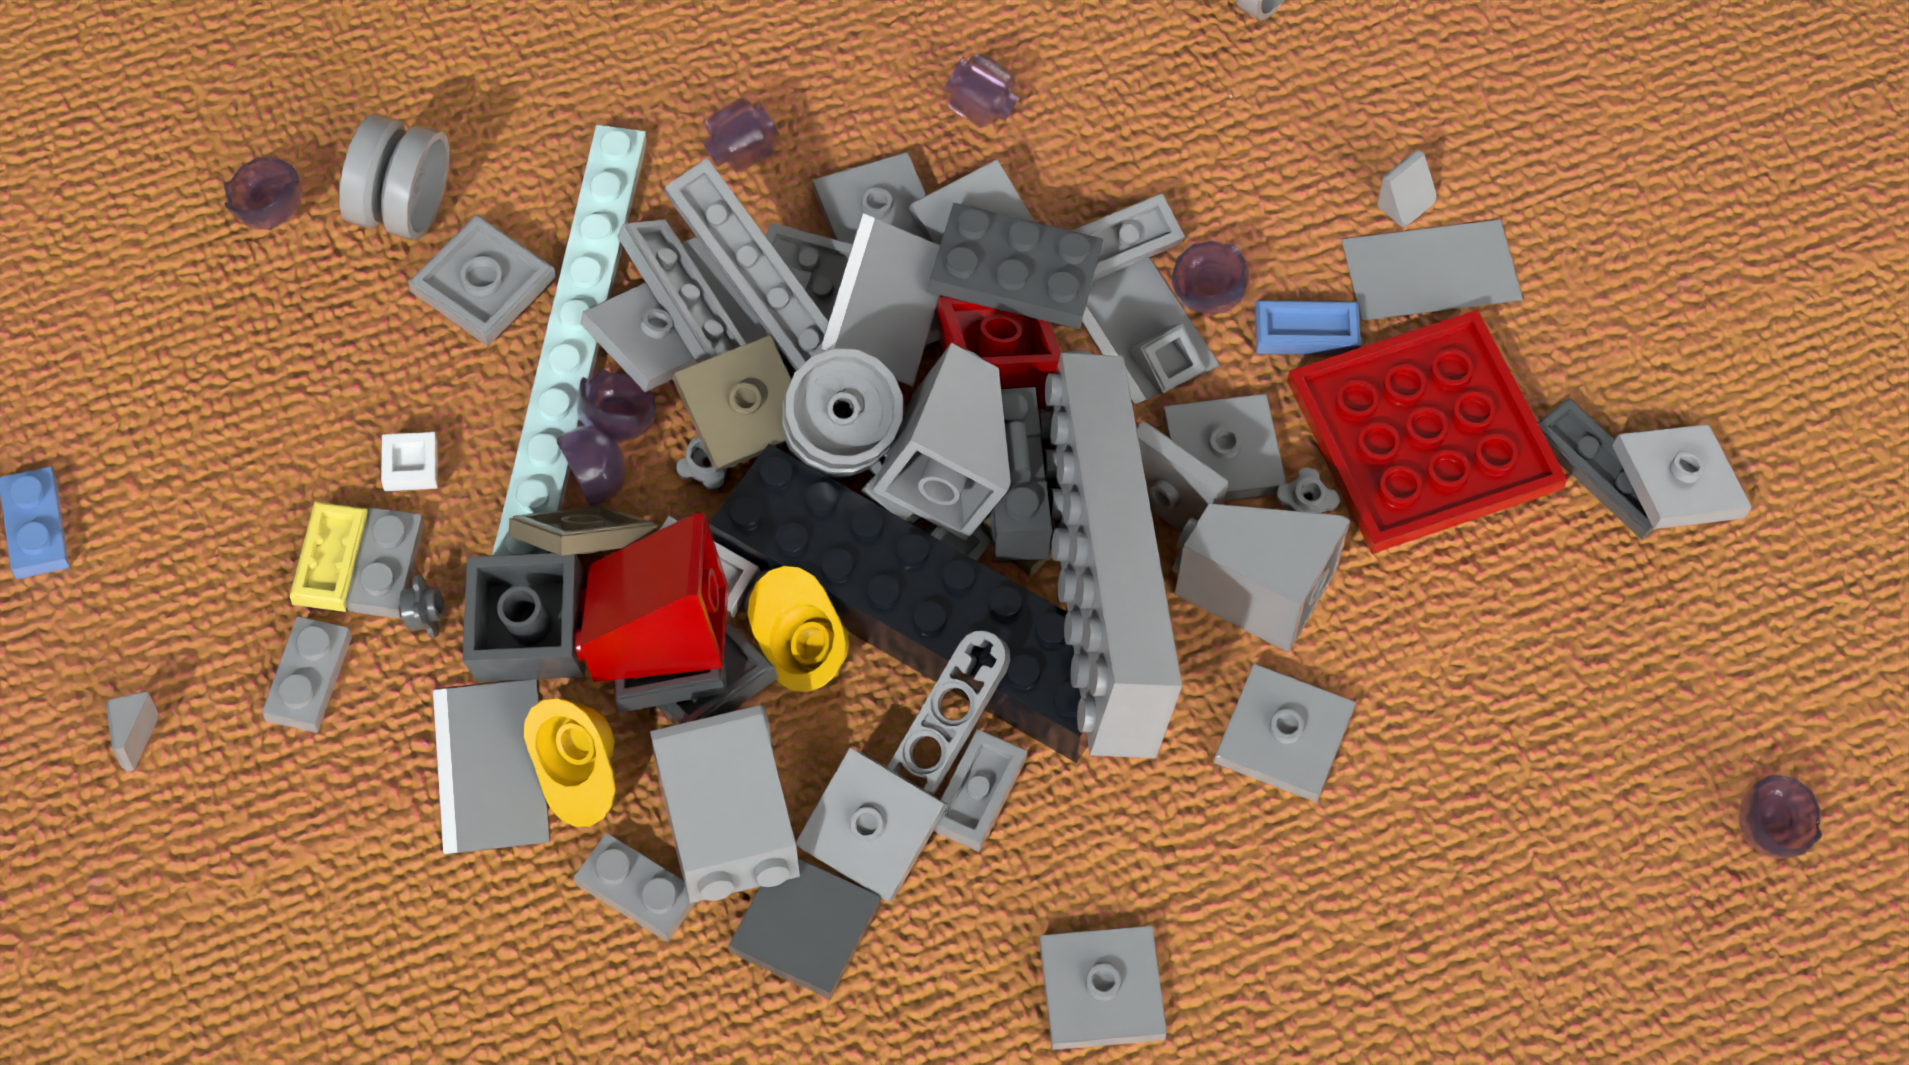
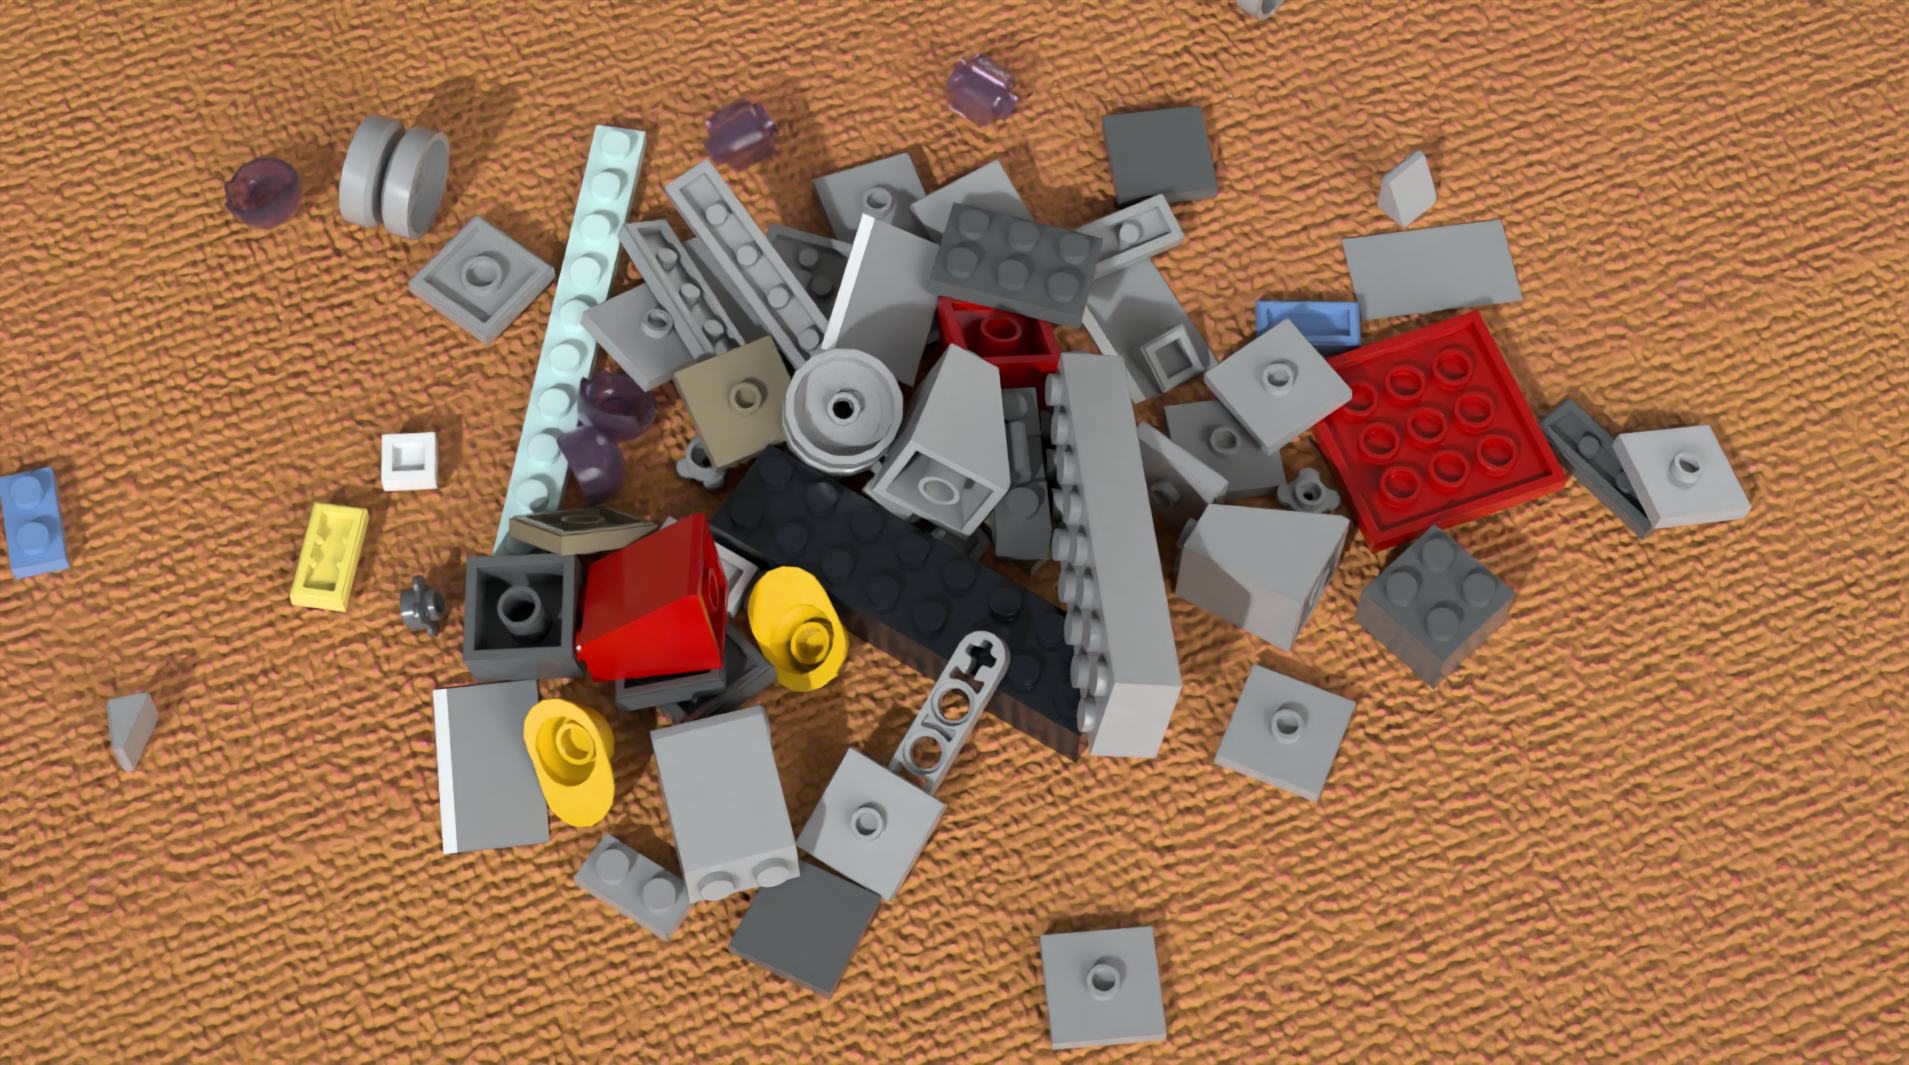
(307, 674): light grey plate -> none
(384, 562): light grey plate -> none
(979, 789): light grey plate -> none
(1159, 155): none -> dark grey tile
(1211, 277): hair -> none
(1277, 386): none -> light grey plate
(1434, 606): none -> dark grey brick
(1780, 817): hair -> none

